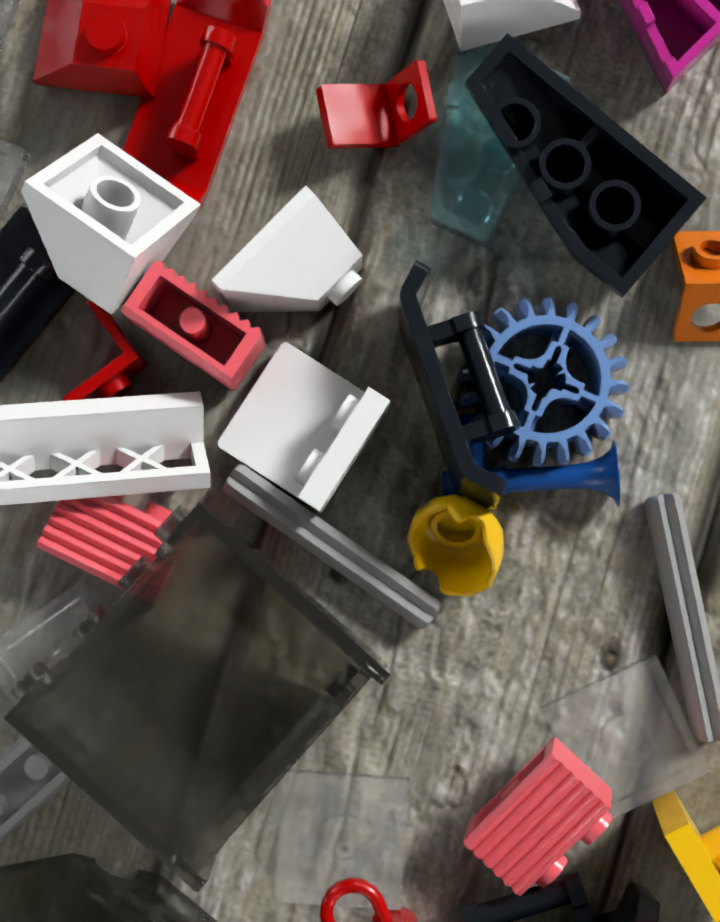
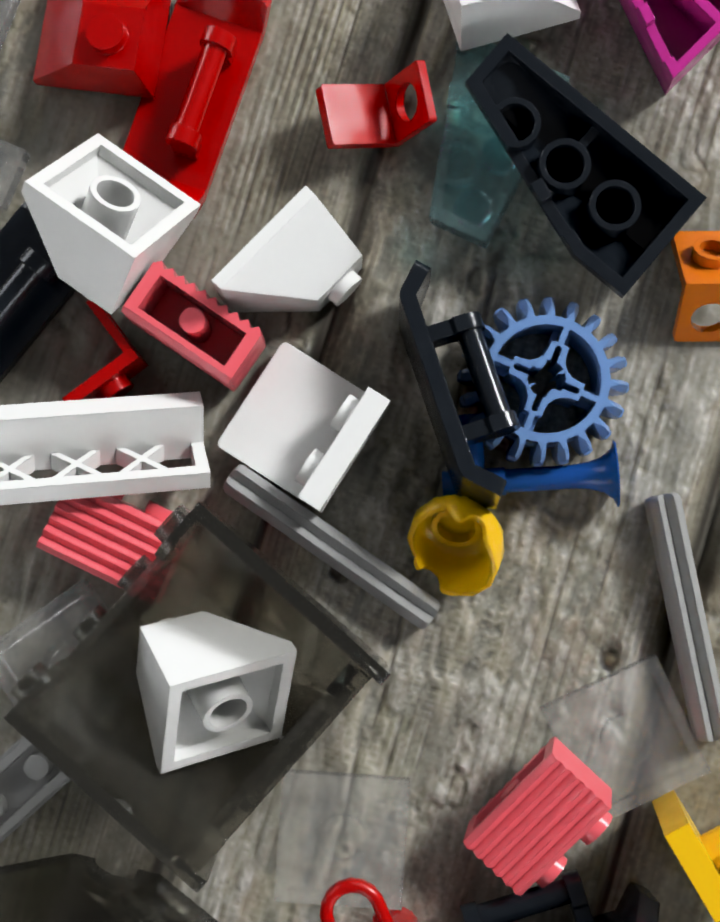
(211, 687): none -> white slope

